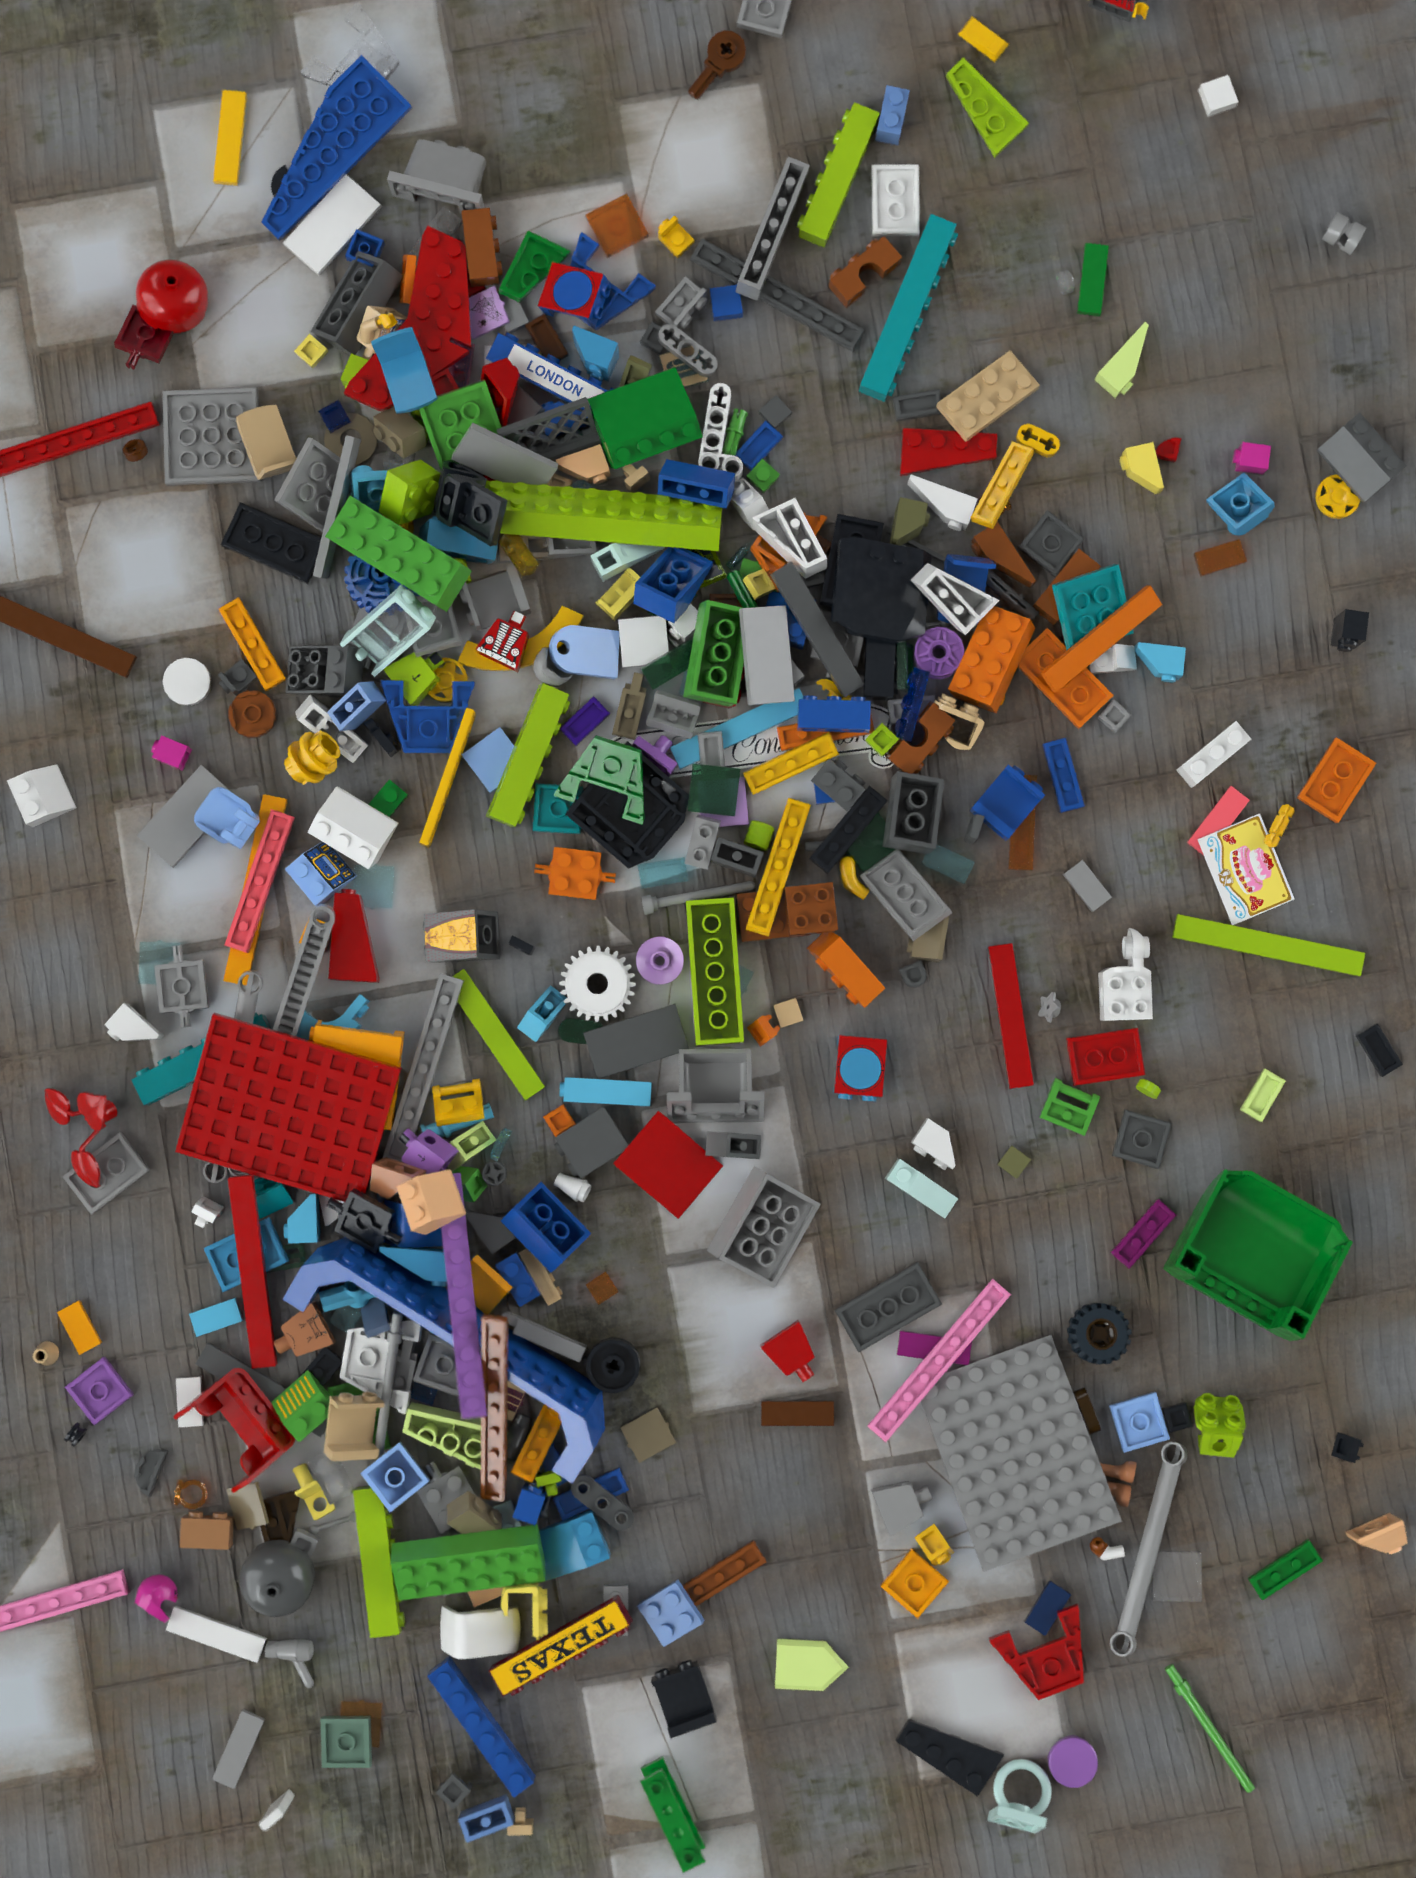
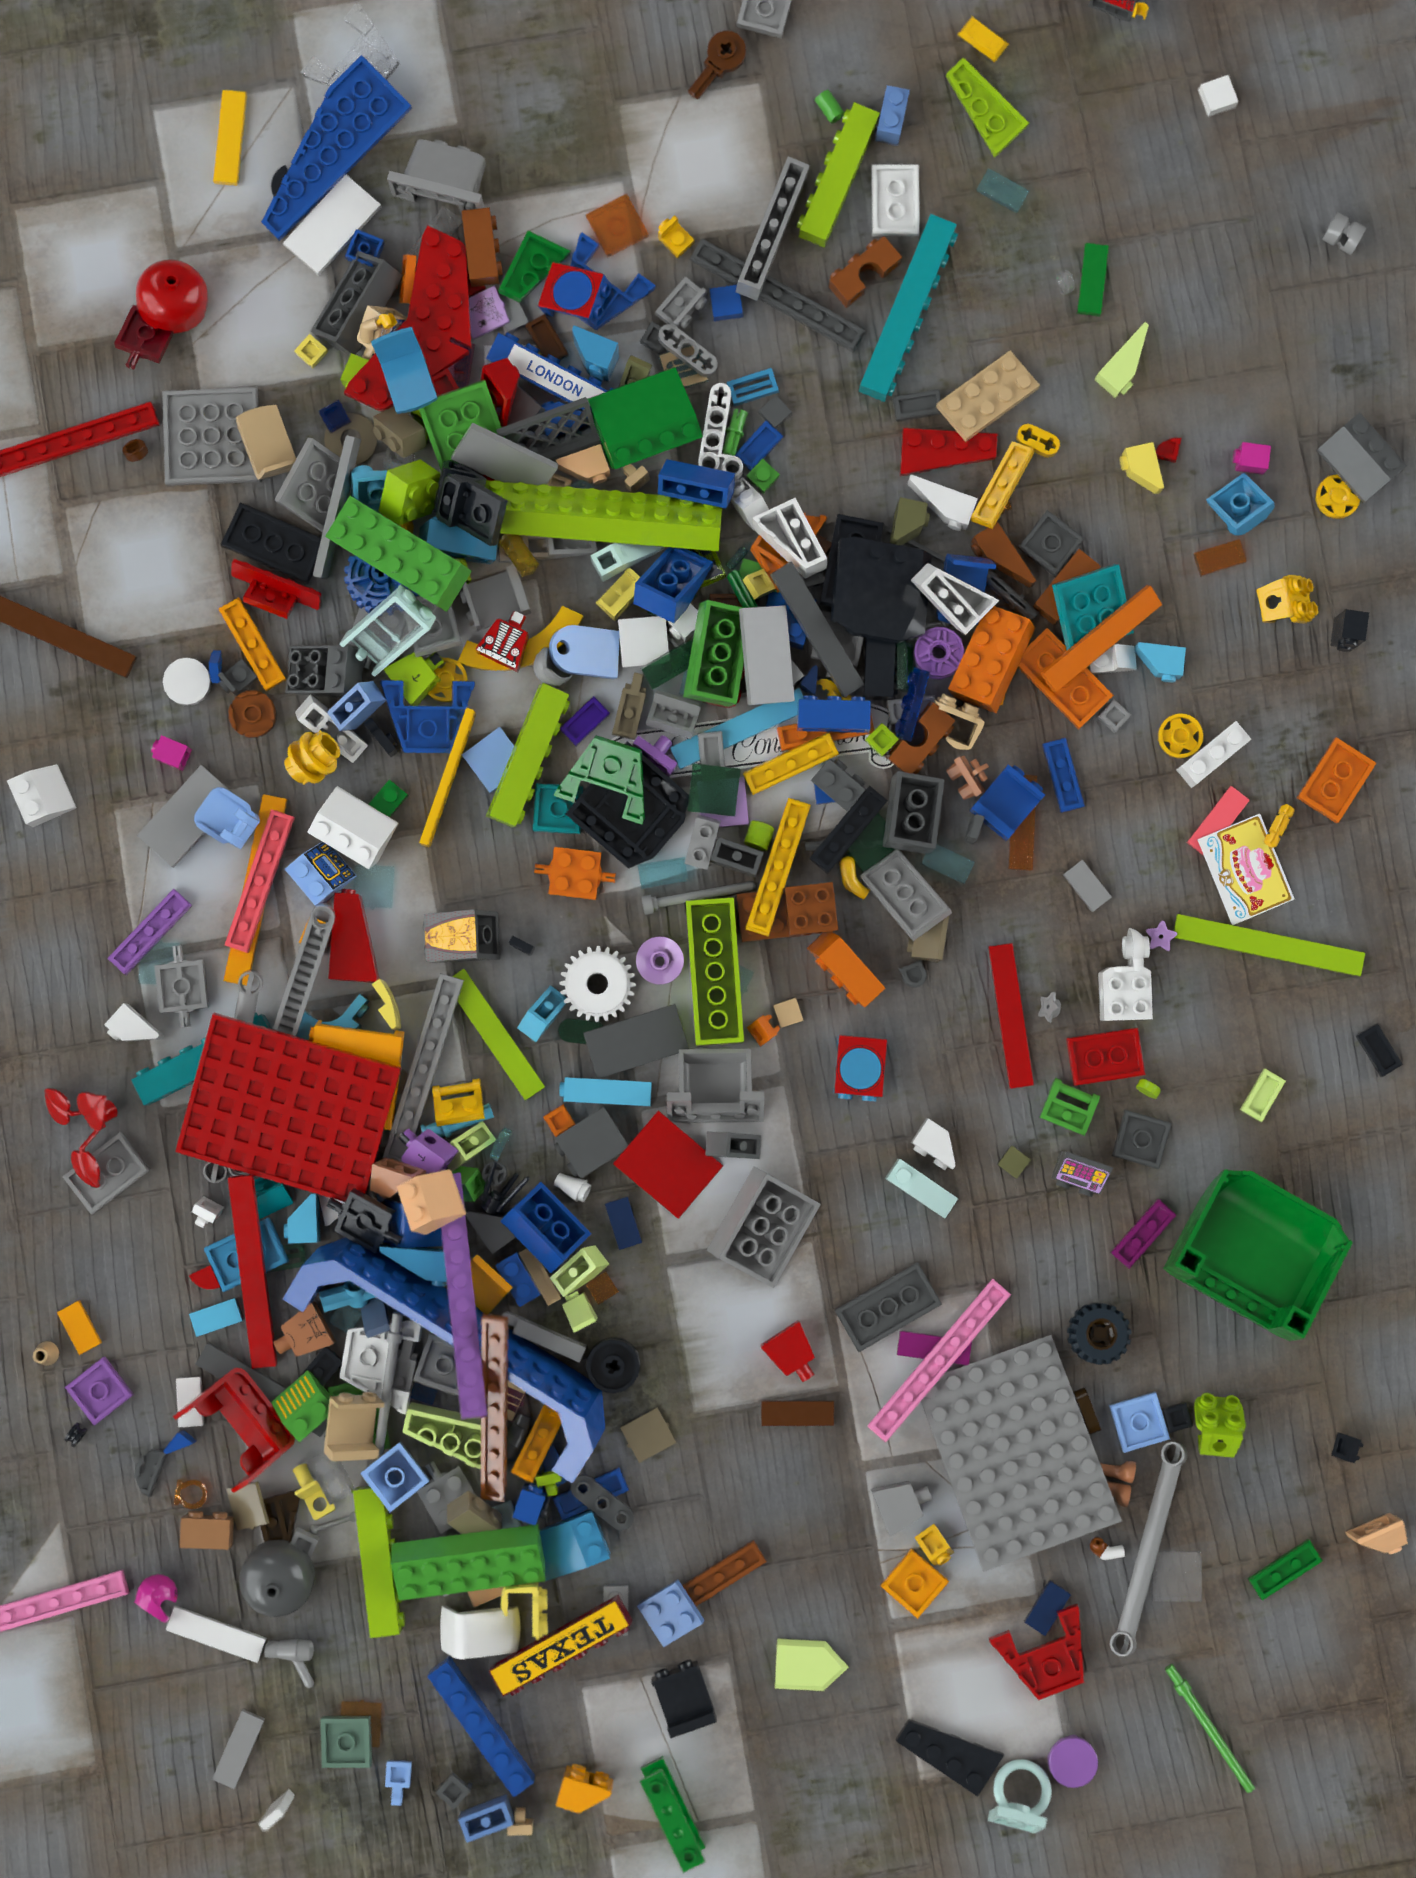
(149, 932): none -> medium lavender tile
(180, 1440): none -> blue slope
(205, 1278): none -> red tile
(215, 666): none -> blue tile
(272, 591): none -> red bracket
(390, 1010): none -> light yellow slope
(398, 1777): none -> light blue plate
(494, 1201): none -> black plant
(579, 1270): none -> yellowish green slope
(579, 1311): none -> yellowish green slope
(583, 1788): none -> light orange slope
(623, 1223): none -> dark blue tile
(749, 378): none -> dark azure tile
(808, 684): none -> dark blue slope
(829, 106): none -> bright green piece
(962, 768): none -> nougat hips
(1002, 190): none -> clear light blue tile
(1081, 1173): none -> dark grey slope
(1167, 936): none -> lavender plate
(1180, 736): none -> yellow wheel
(1295, 600): none -> yellow piece

